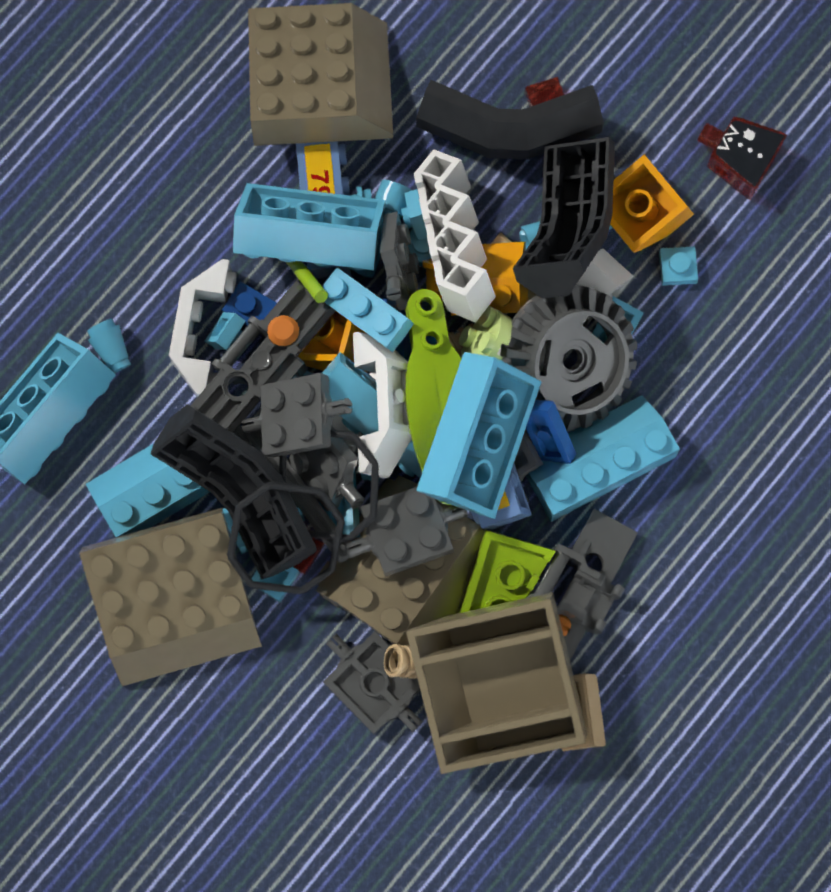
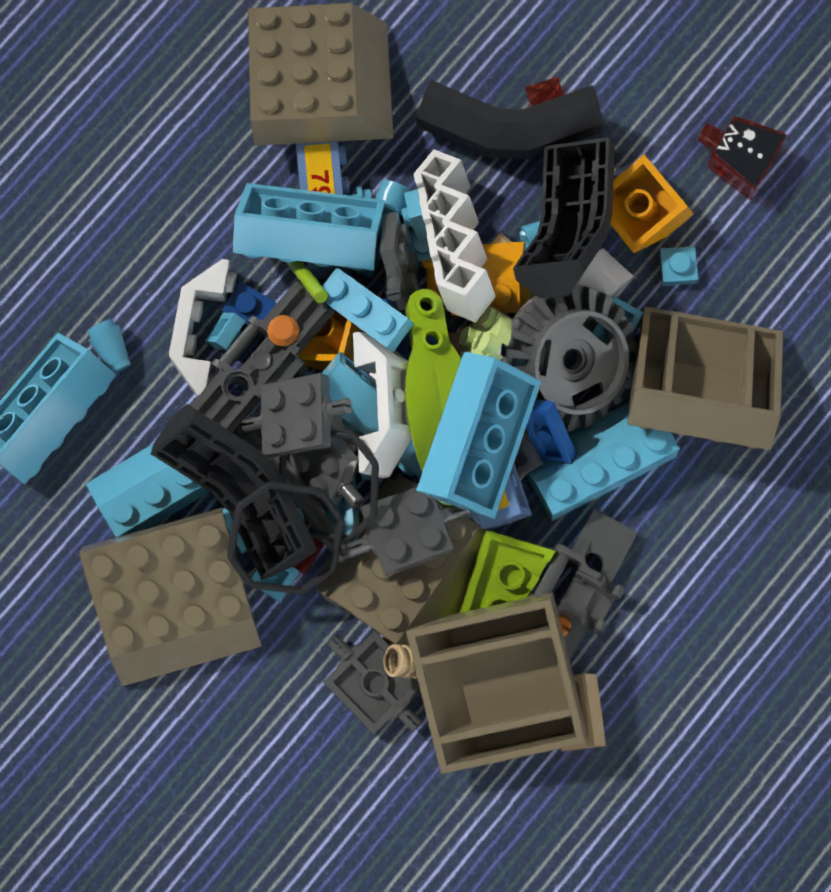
(707, 378): none -> dark tan slope

